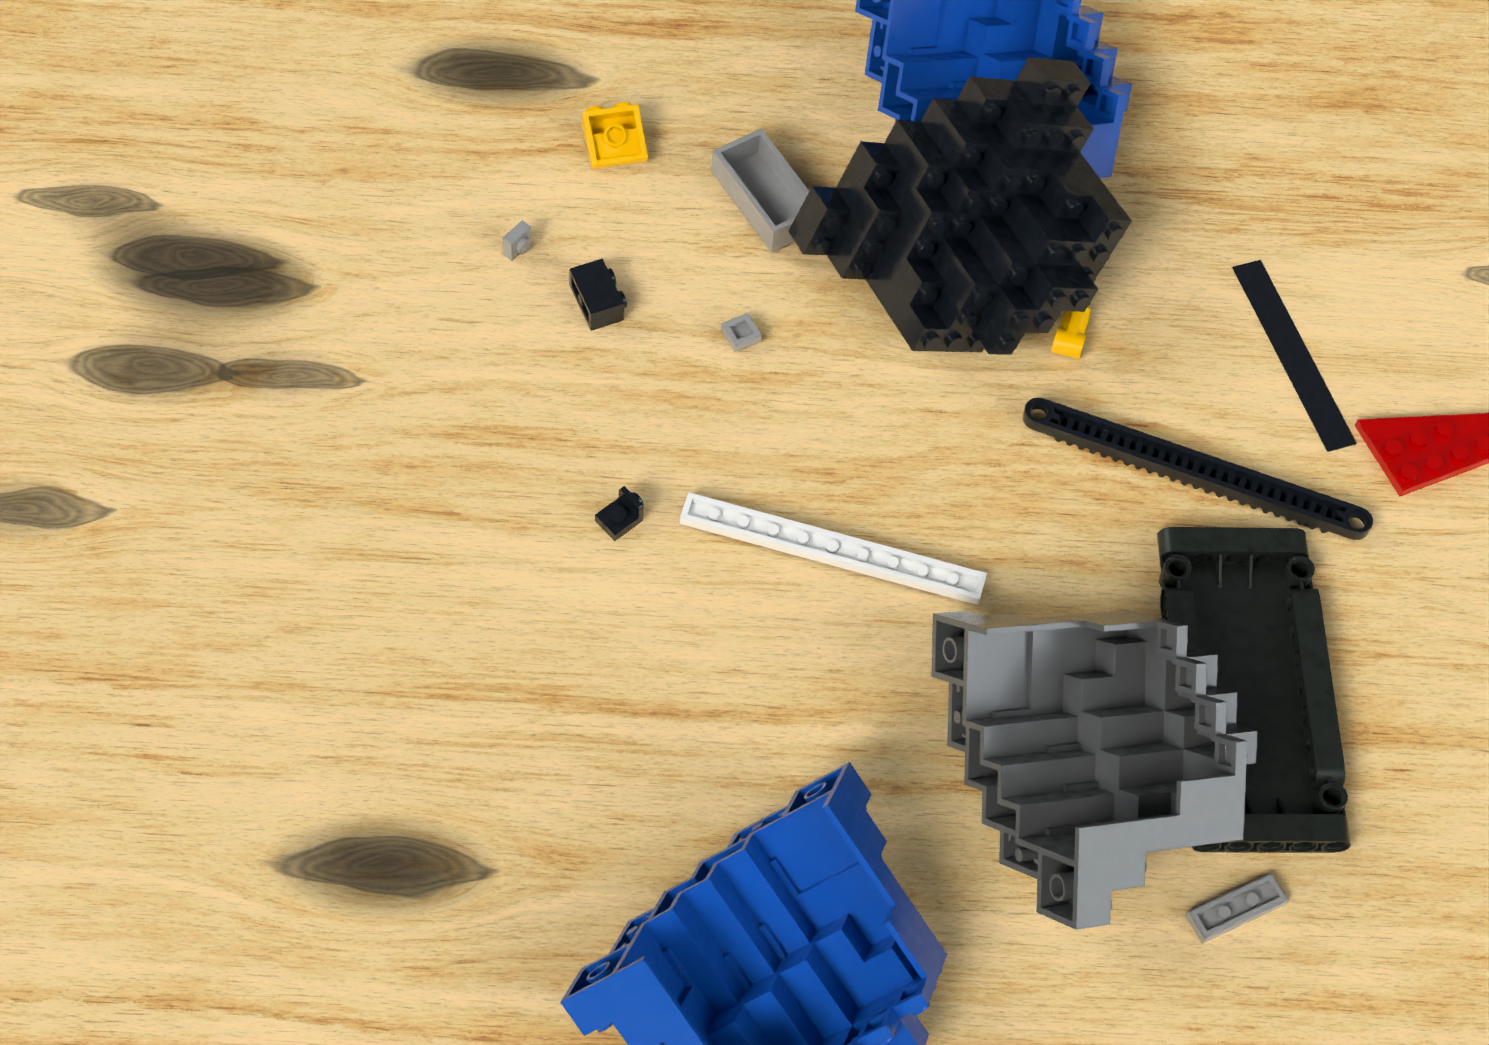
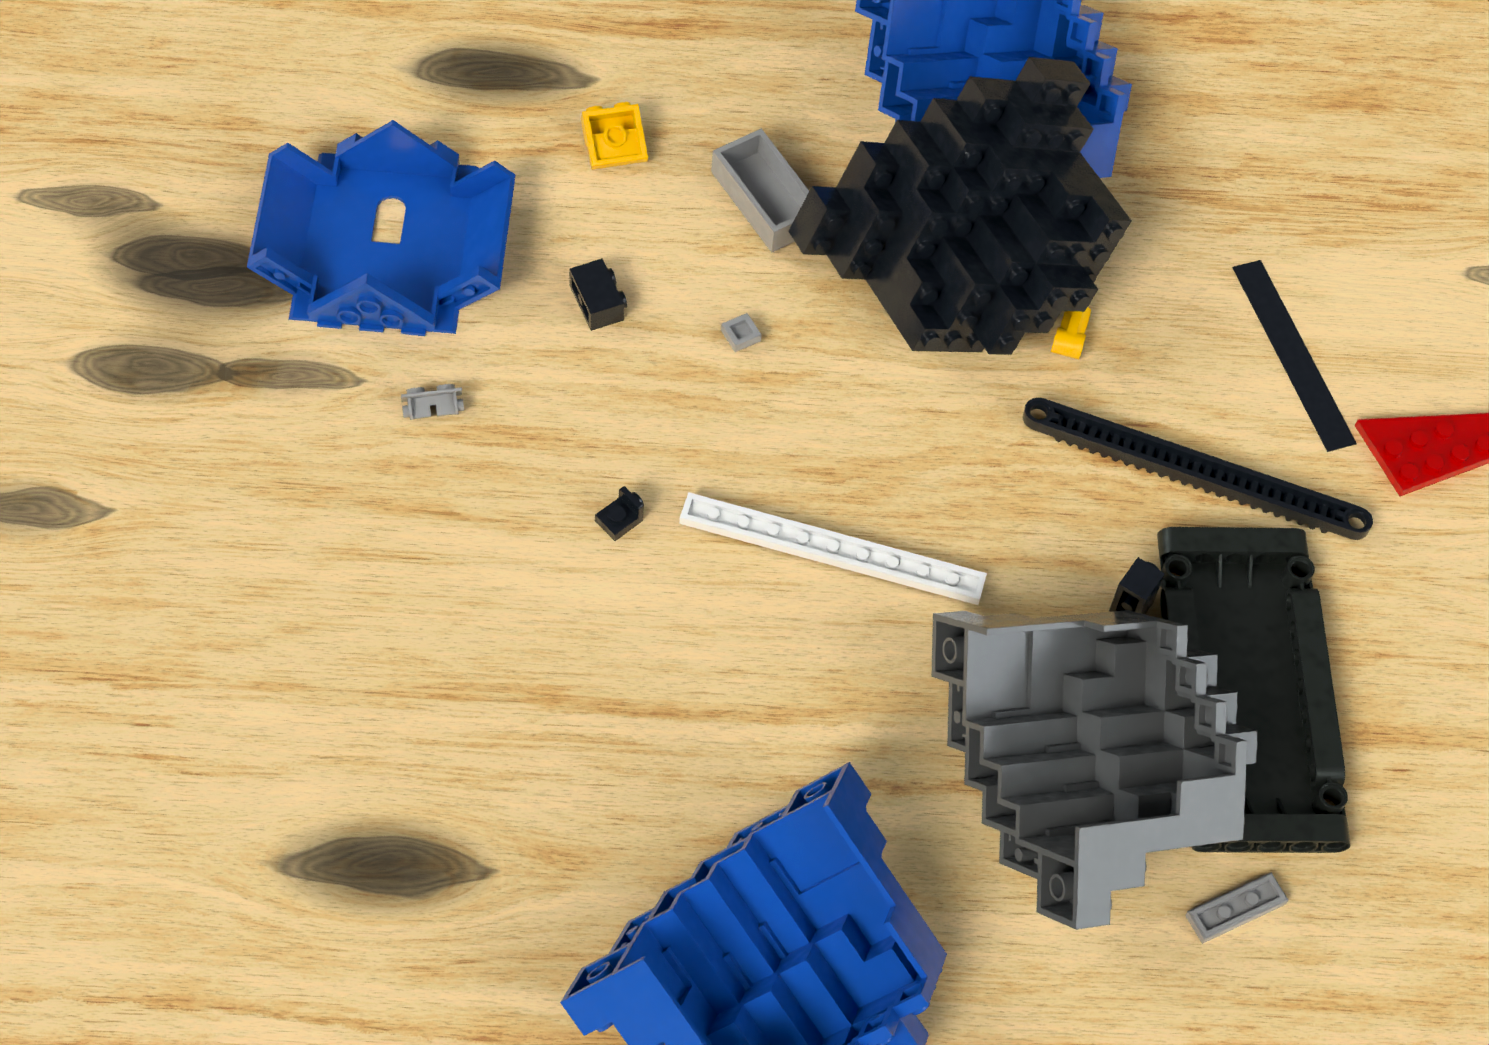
(320, 225): none -> blue panel
(420, 401): none -> light grey hinge
(517, 241): light grey plate -> none
(1138, 588): none -> black brick

